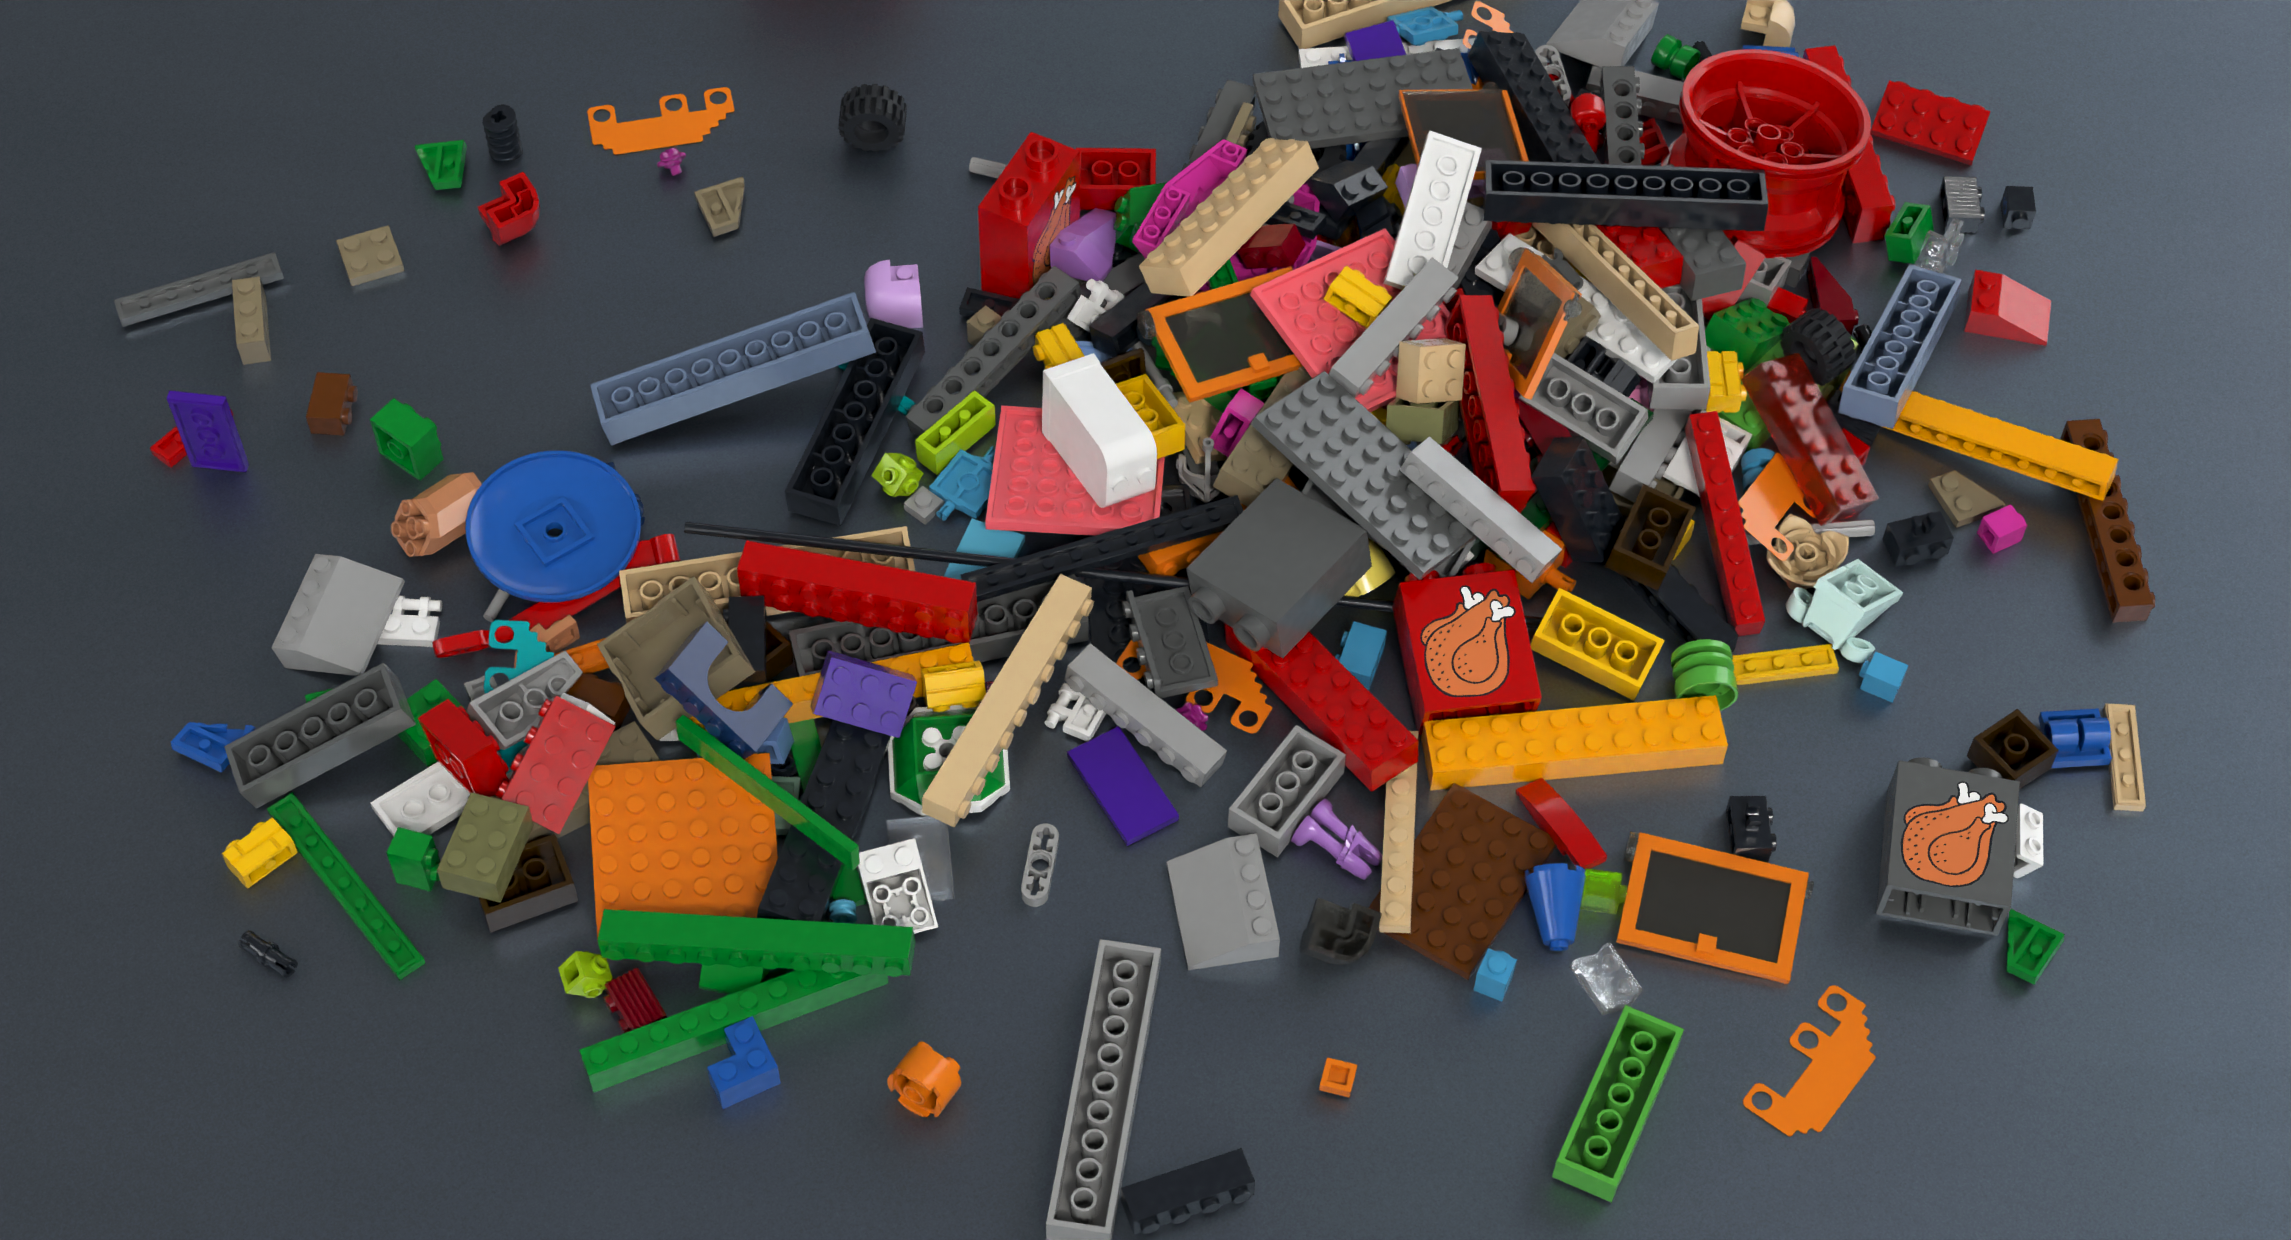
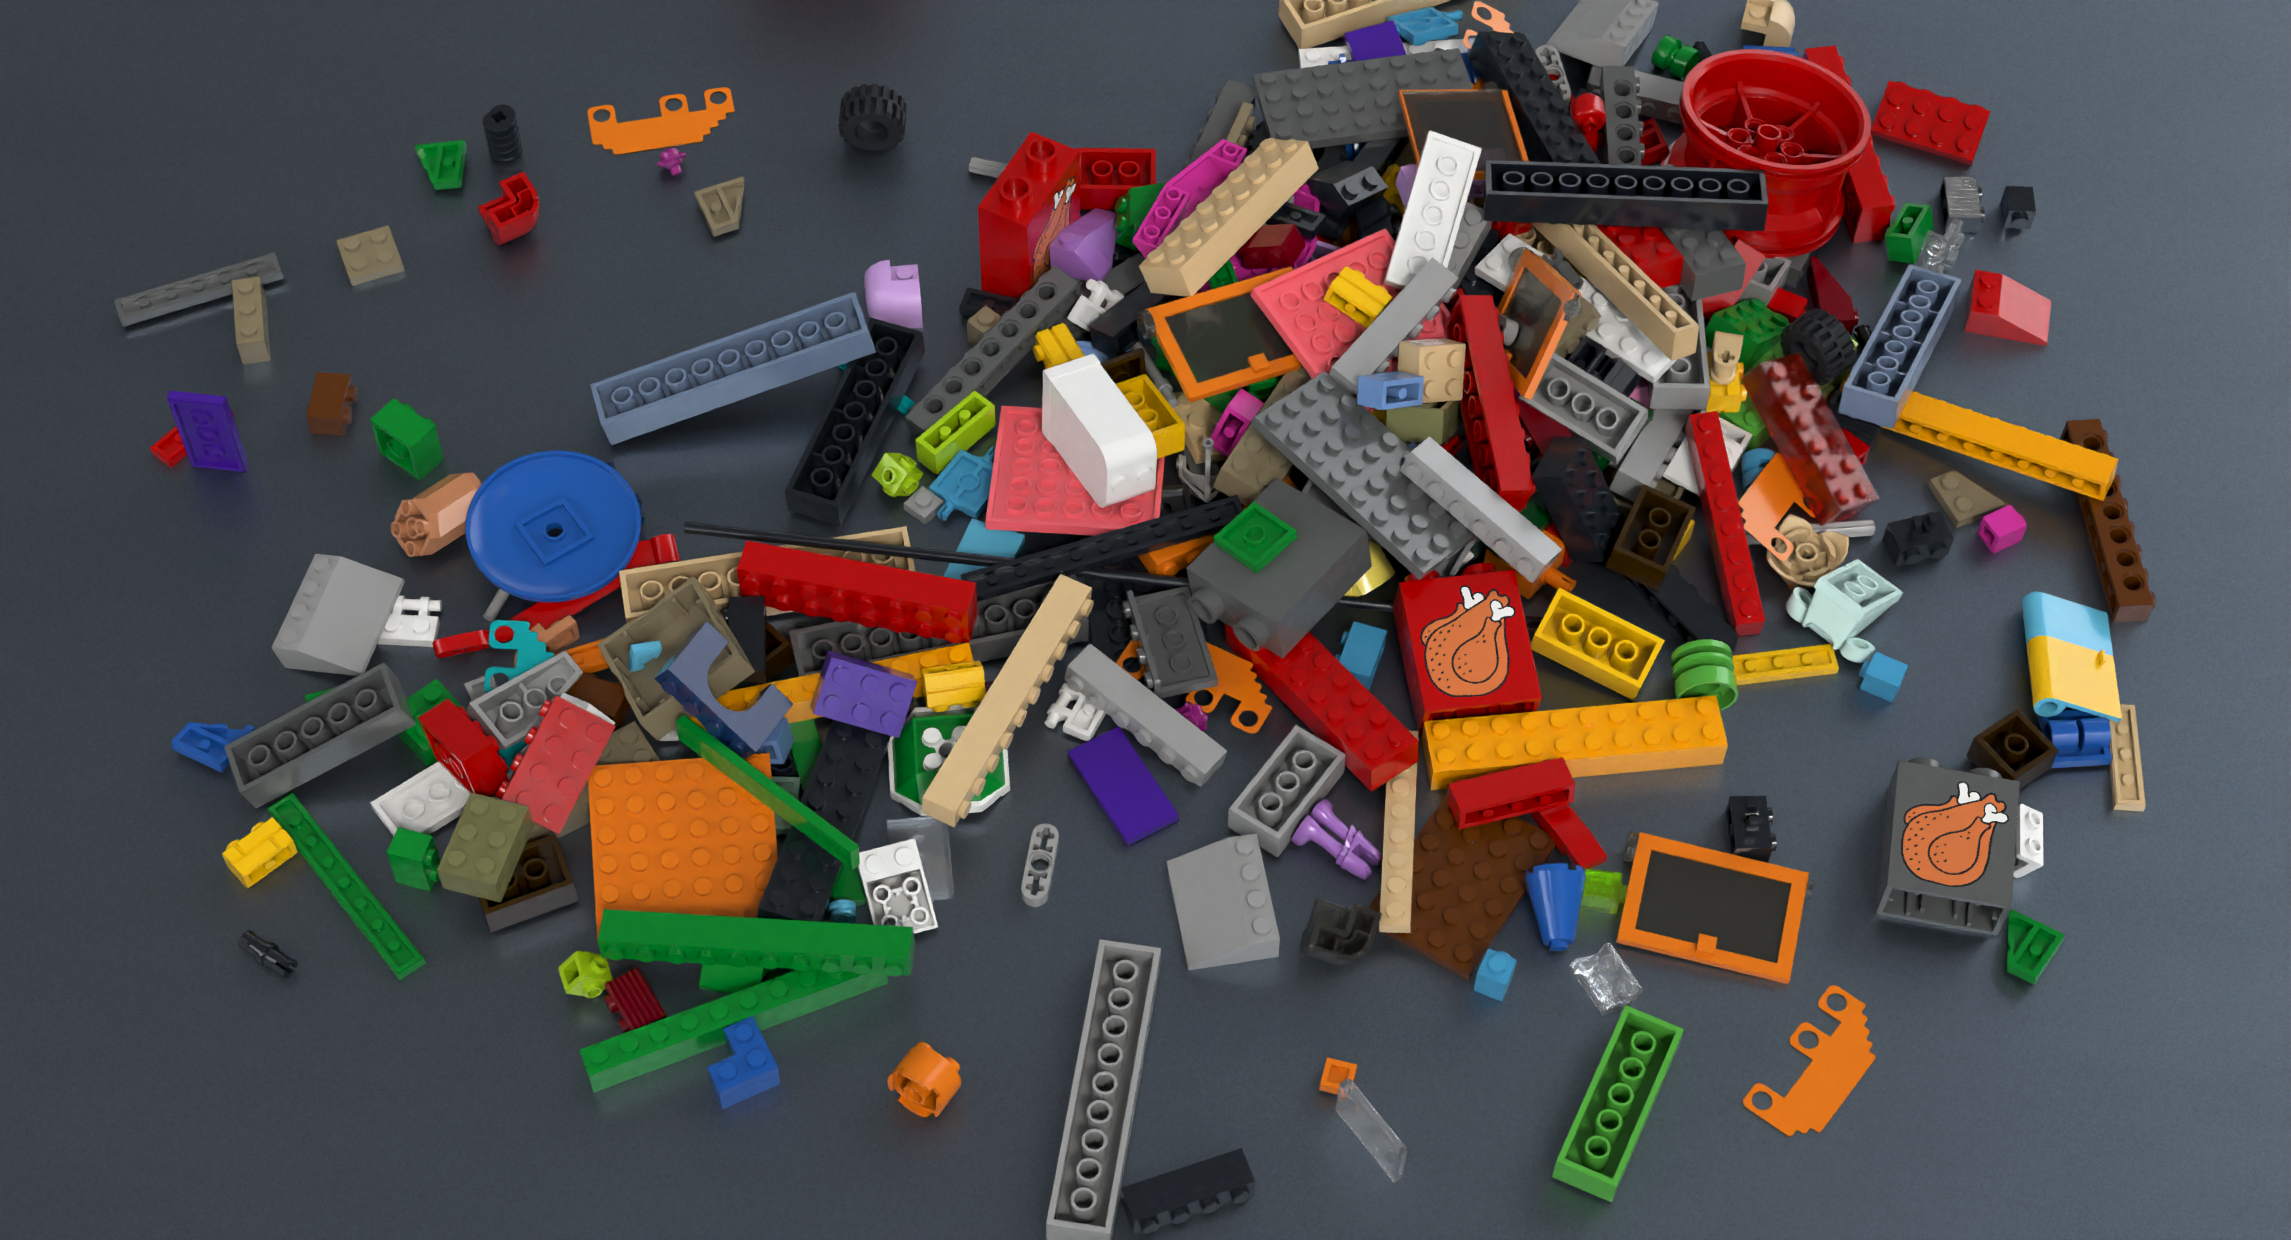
(643, 653): none -> medium azure tile
(1255, 537): none -> green plate
(1371, 1130): none -> clear tile
(1390, 390): none -> medium blue brick
(1511, 793): none -> red brick
(1725, 356): none -> tan piece
(2069, 657): none -> door

